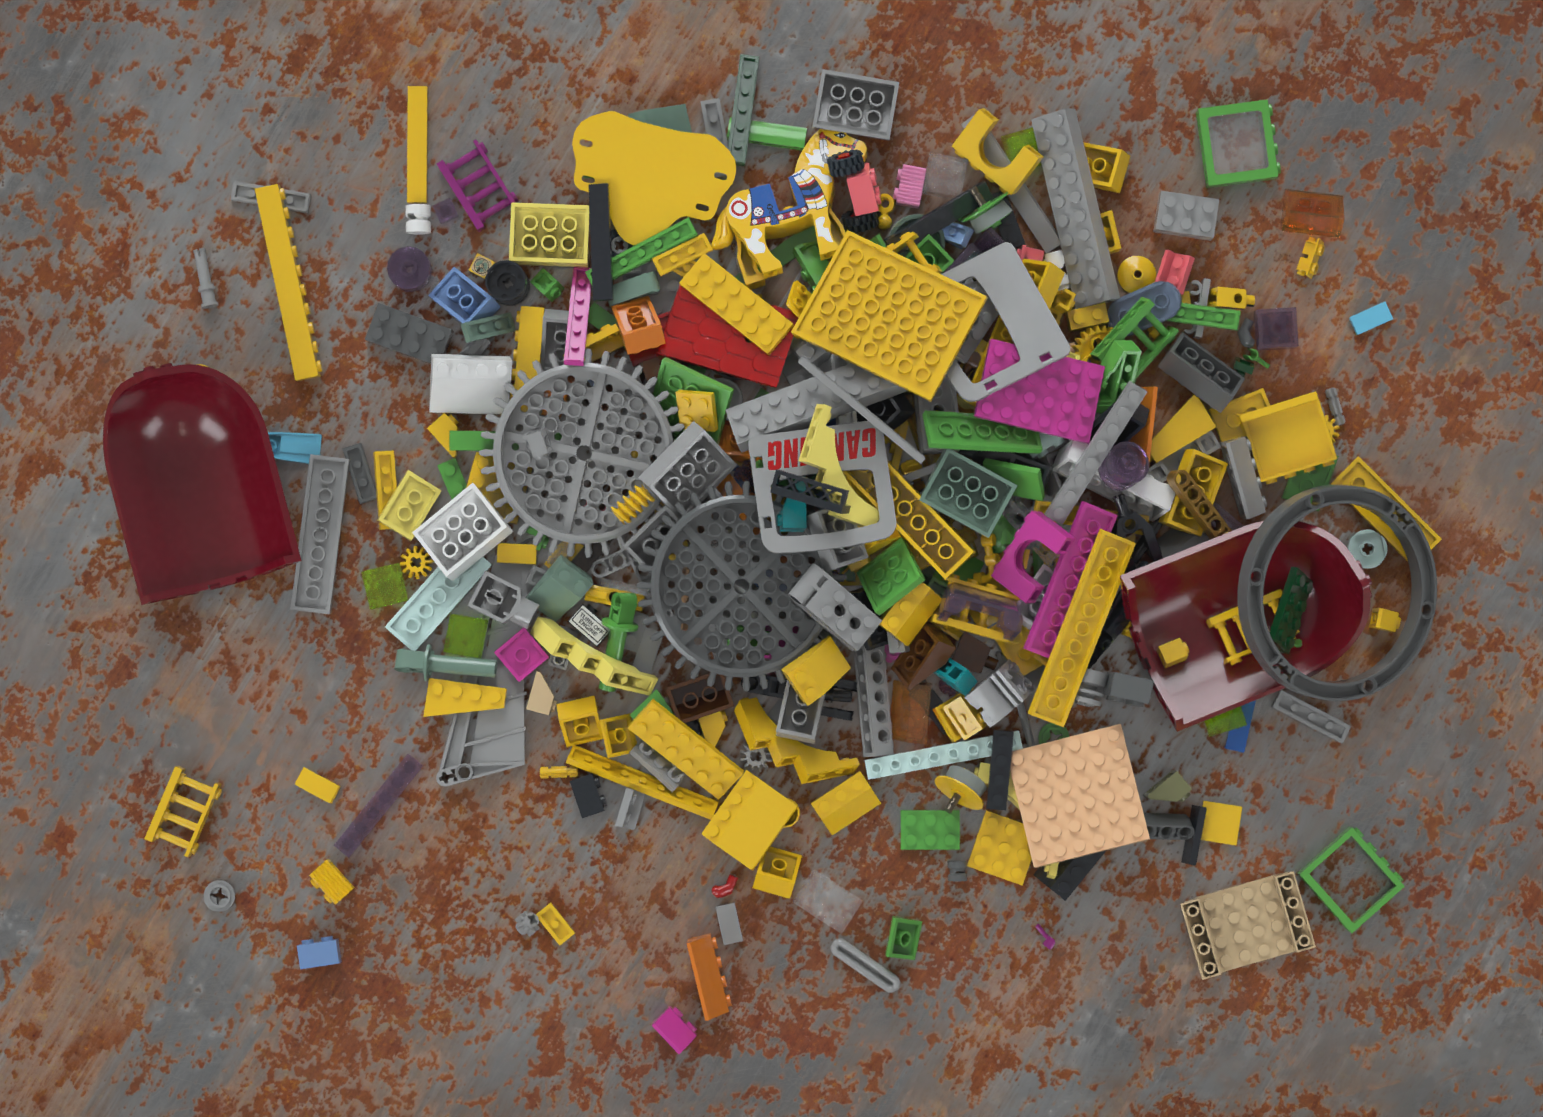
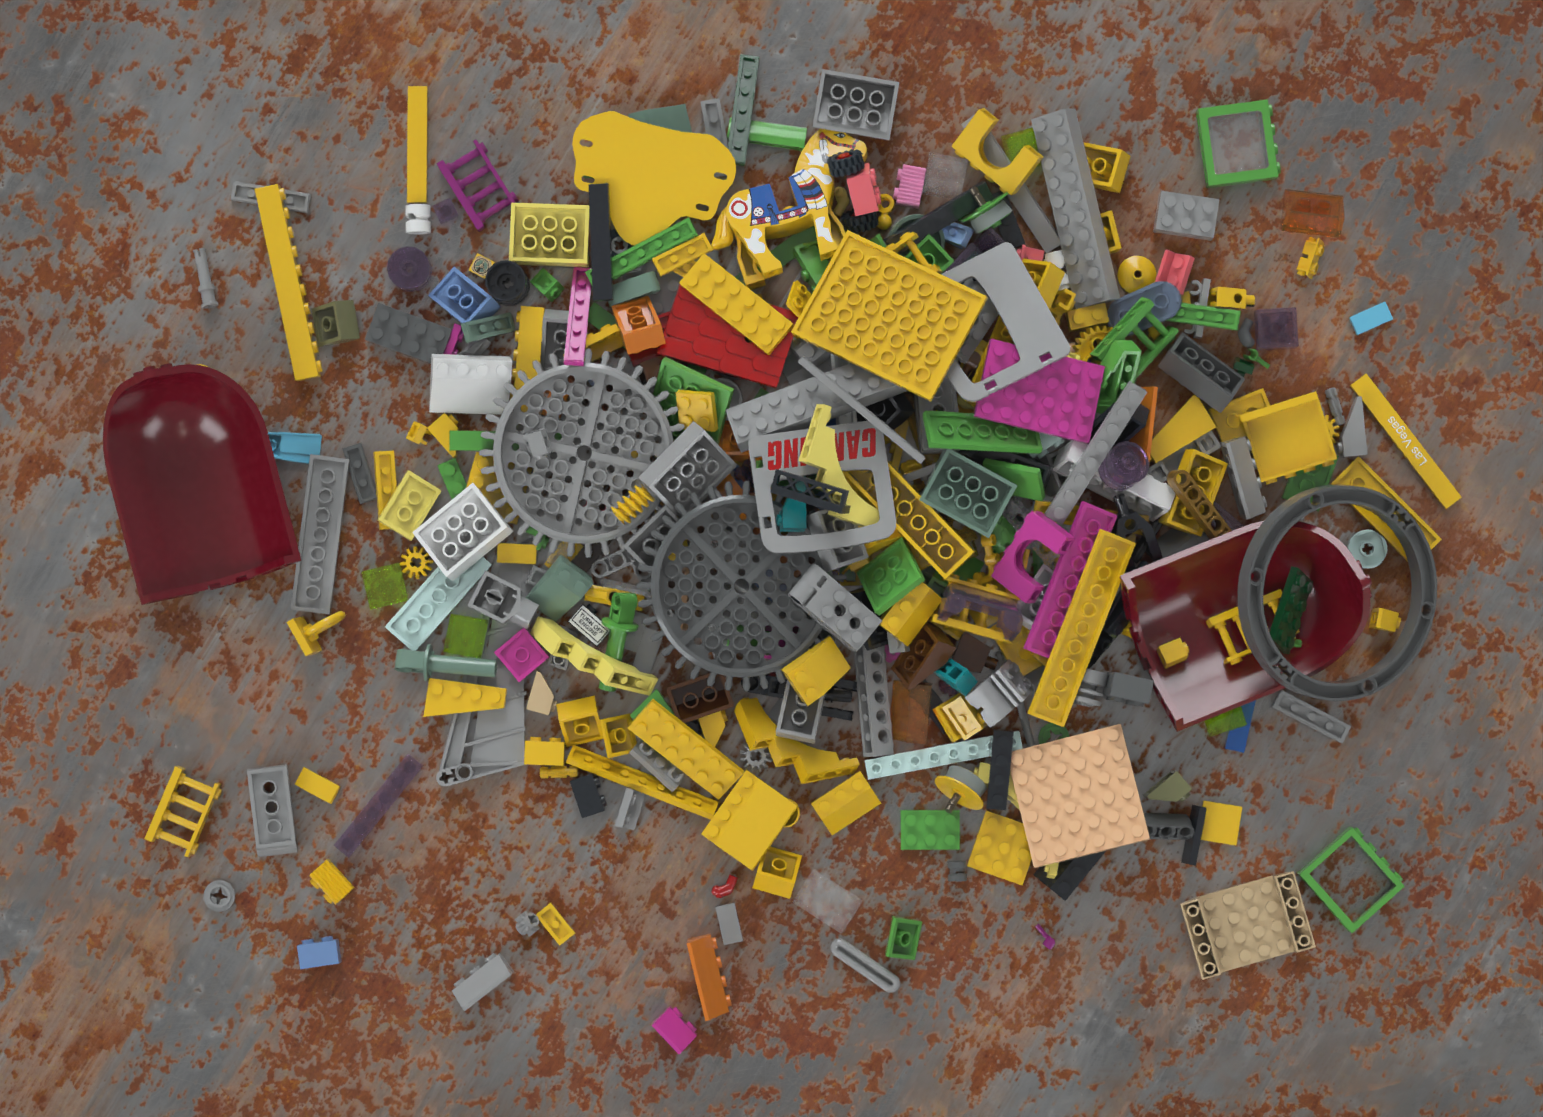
(272, 829): none -> light grey hinge
(307, 633): none -> yellow tile
(335, 323): none -> olive slope
(417, 432): none -> yellow tile
(455, 337): none -> dark pink plate
(481, 980): none -> light grey slope
(544, 752): none -> yellow brick
(842, 200): none -> light yellow arm
(1353, 436): none -> light grey slope
(1405, 441): none -> yellow tile

